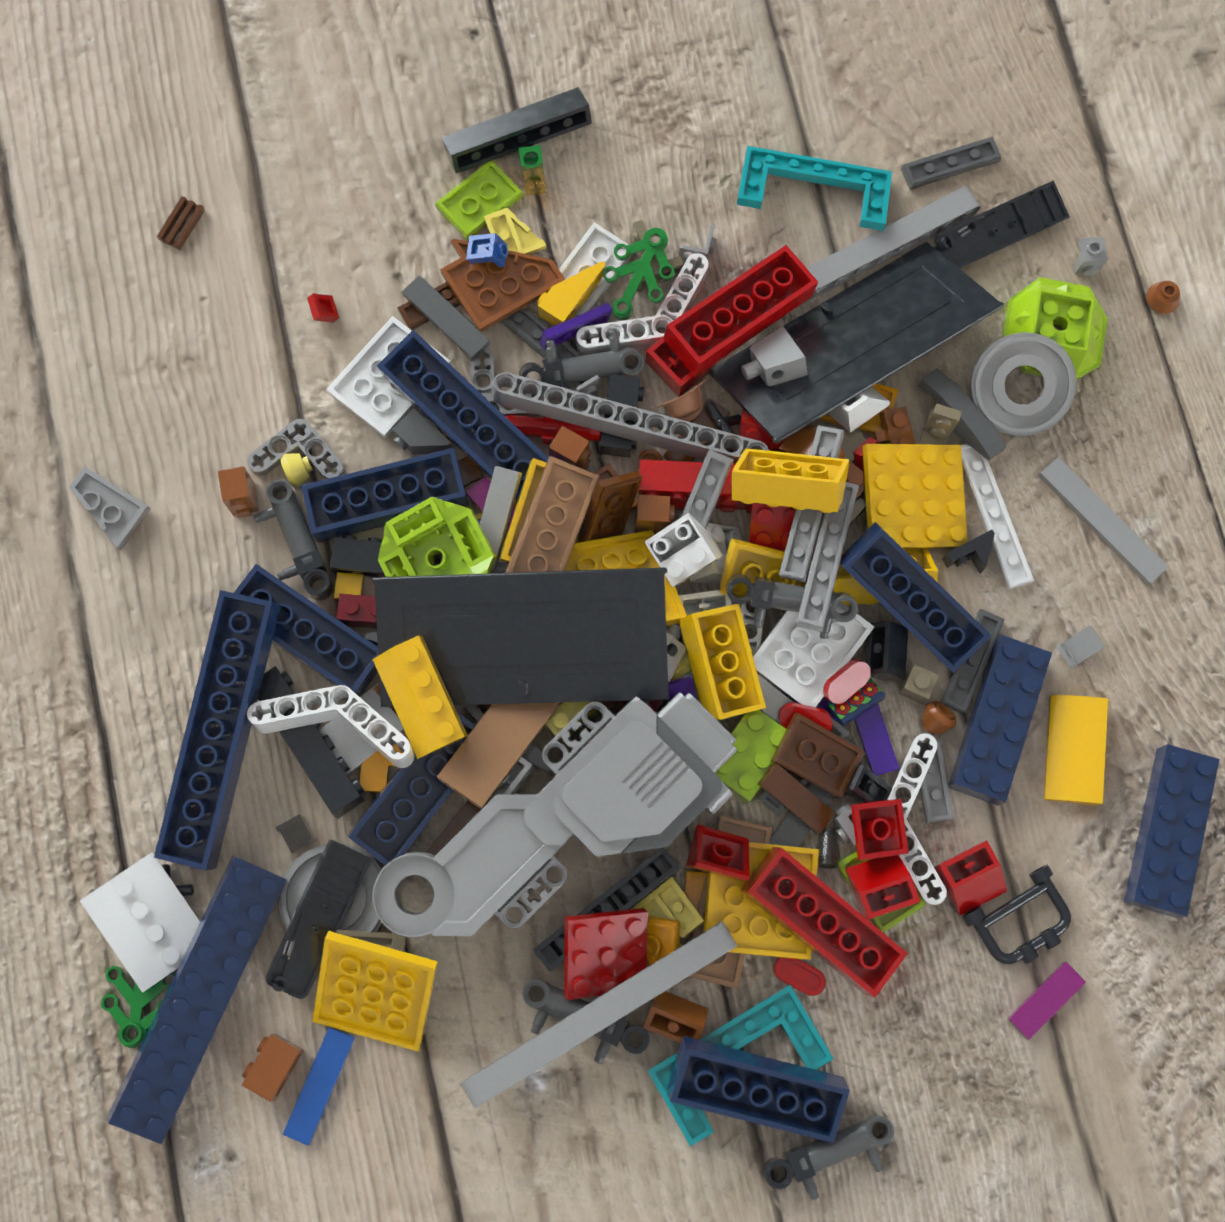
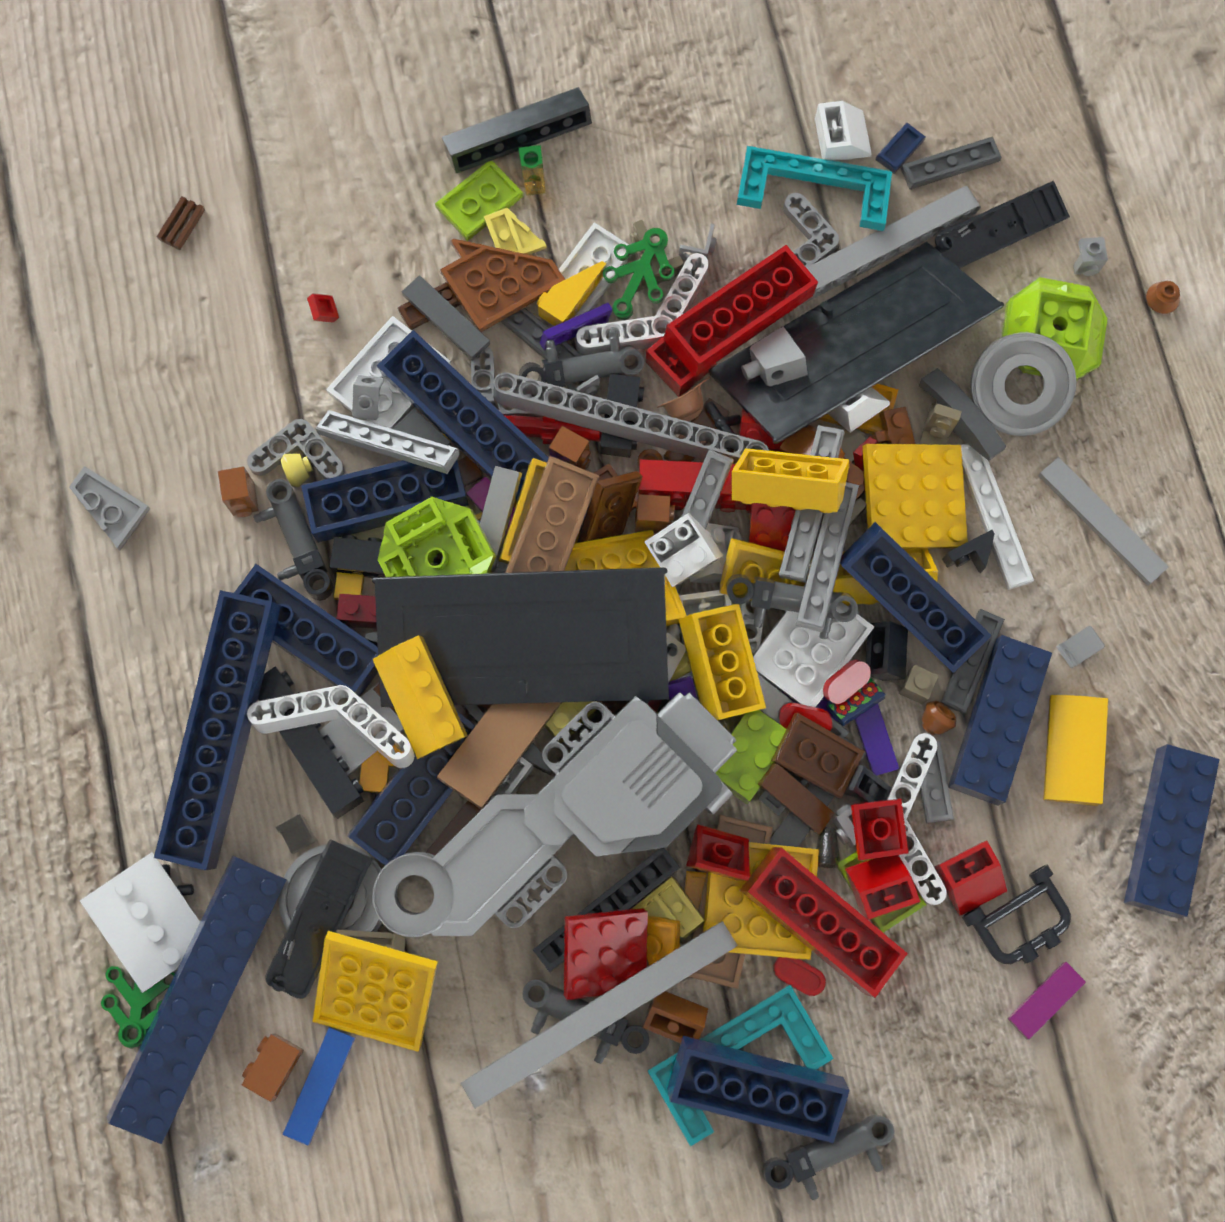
(366, 397): none -> light grey bracket
(388, 441): none -> light grey tile
(487, 249): blue bracket -> none
(816, 235): none -> light grey beam
(841, 131): none -> white slope
(900, 148): none -> dark blue tile

